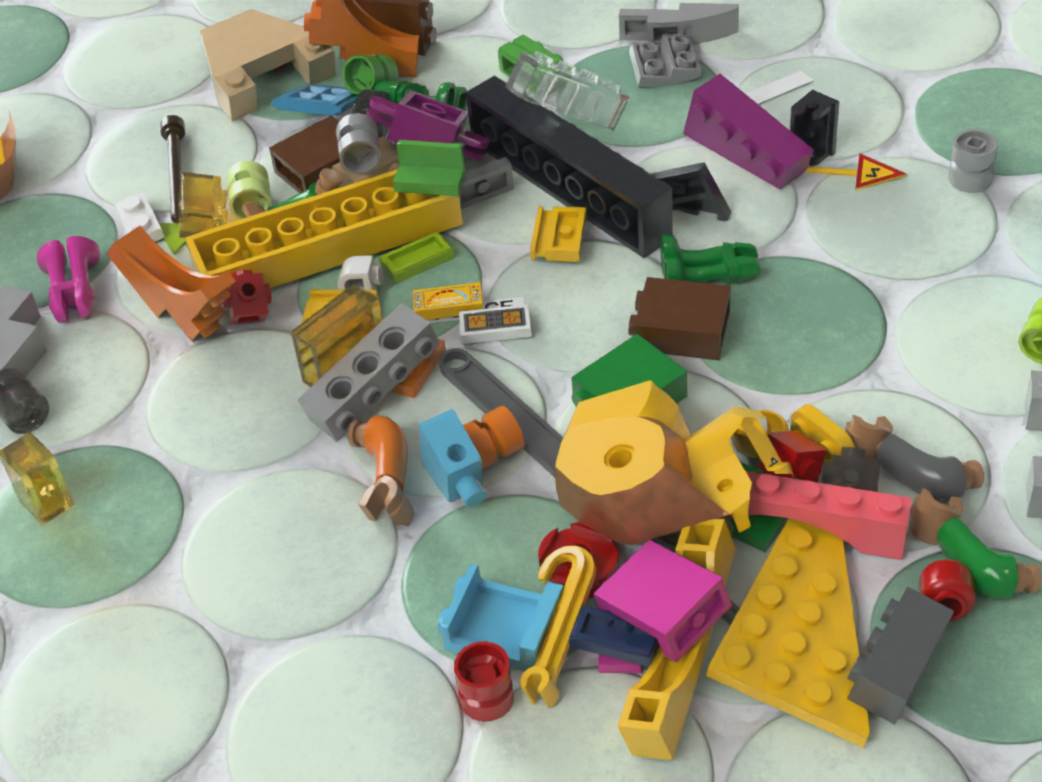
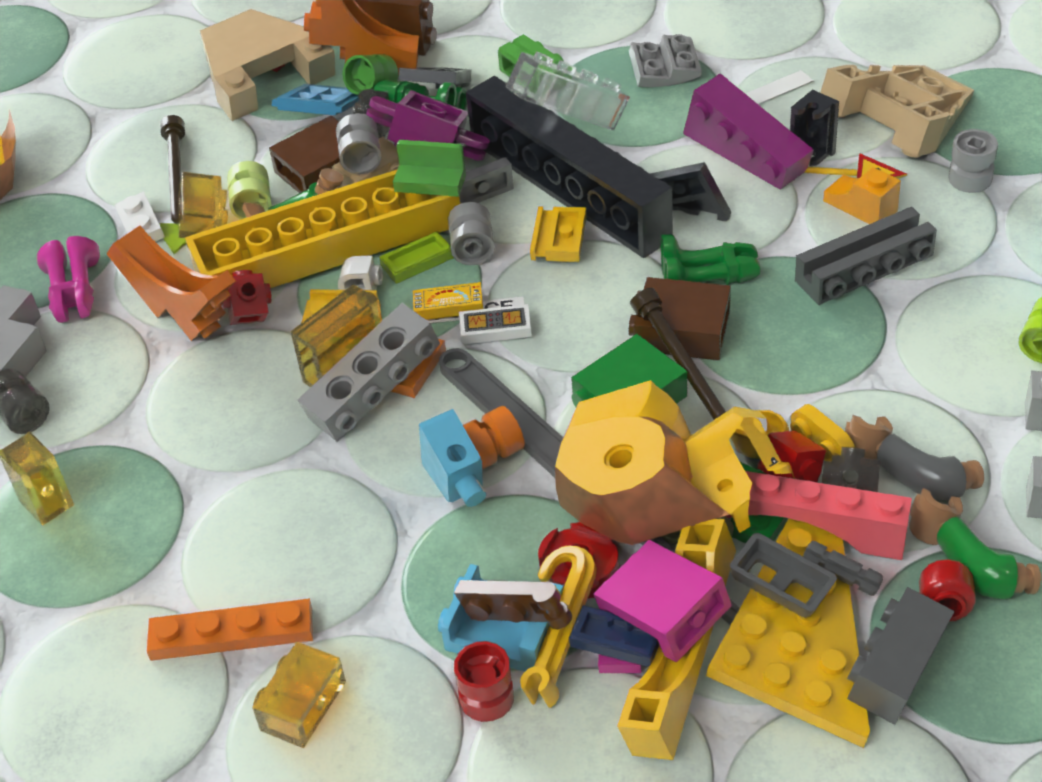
(230, 629): none -> orange plate
(299, 694): none -> clear yellow brick
(389, 446): piece -> none
(436, 75): none -> black wing
(471, 233): none -> light grey wheel
(513, 602): none -> reddish brown plate
(648, 305): none -> dark brown piece
(695, 20): light grey slope -> none
(789, 569): none -> dark grey piece
(844, 568): none -> dark grey axle
(864, 255): none -> dark grey brick
(867, 197): none -> light orange arch
(908, 99): none -> tan wedge

